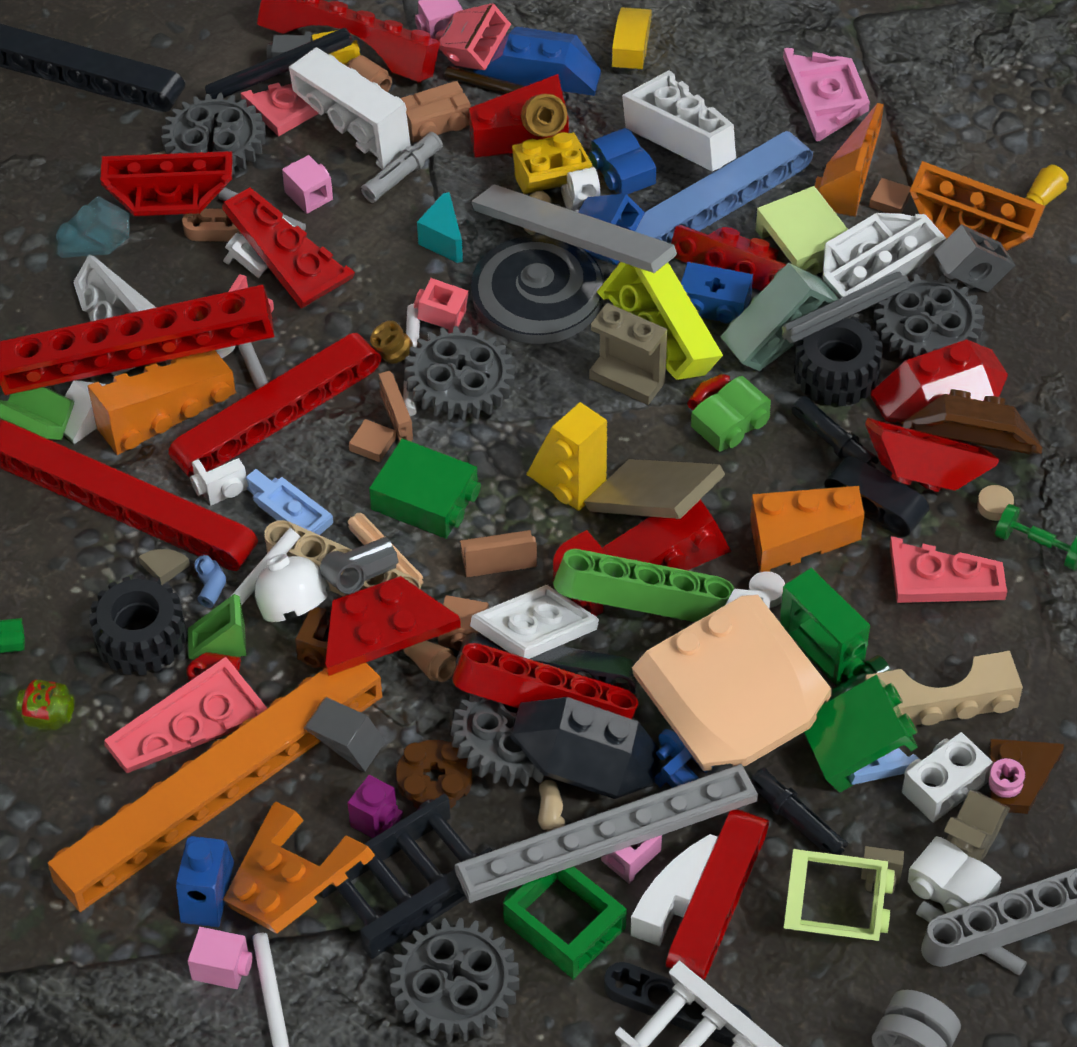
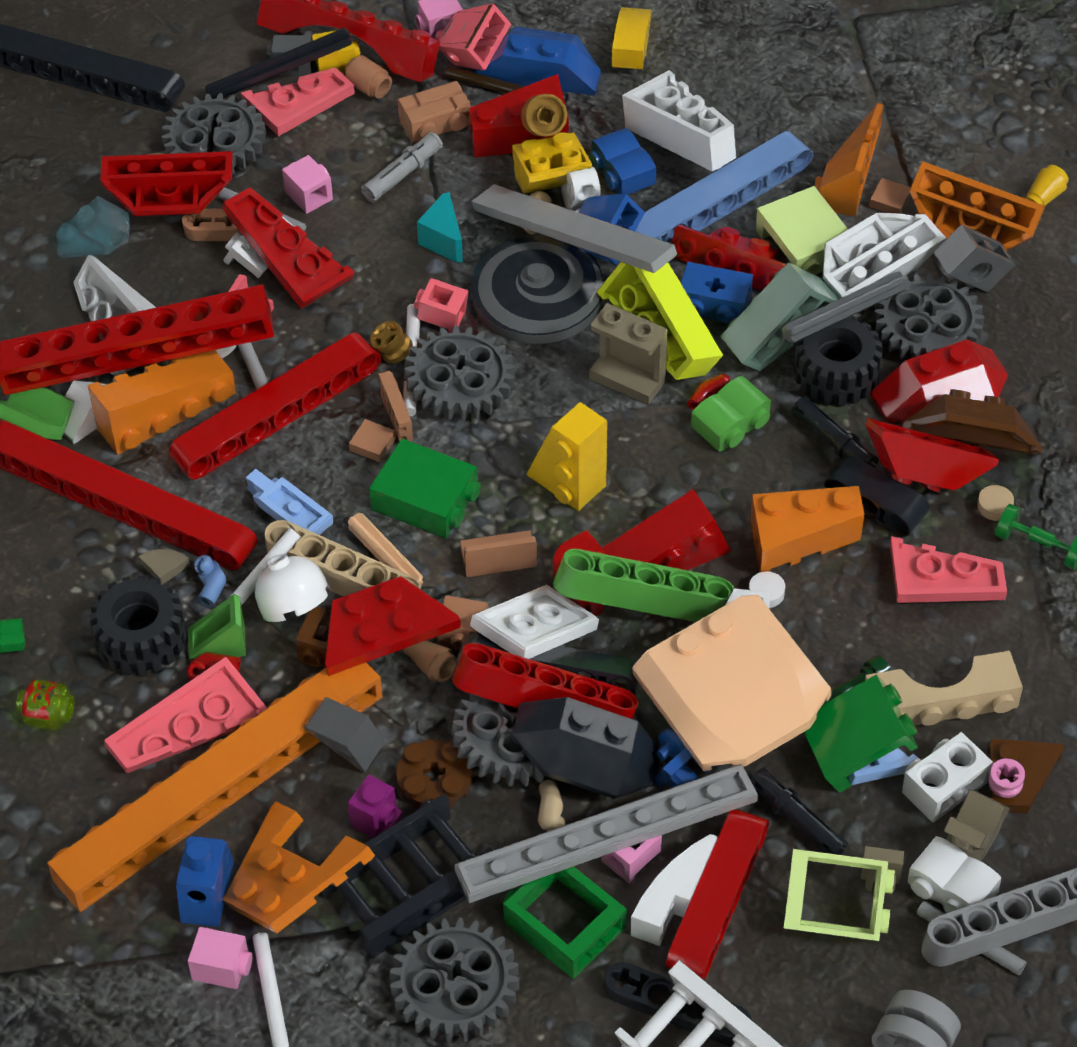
(220, 482): white bracket -> none
(353, 104): white wedge -> none
(359, 565): dark grey piece -> none
(654, 488): dark tan tile -> none
(824, 626): green window -> none
(827, 90): bright pink wing -> none

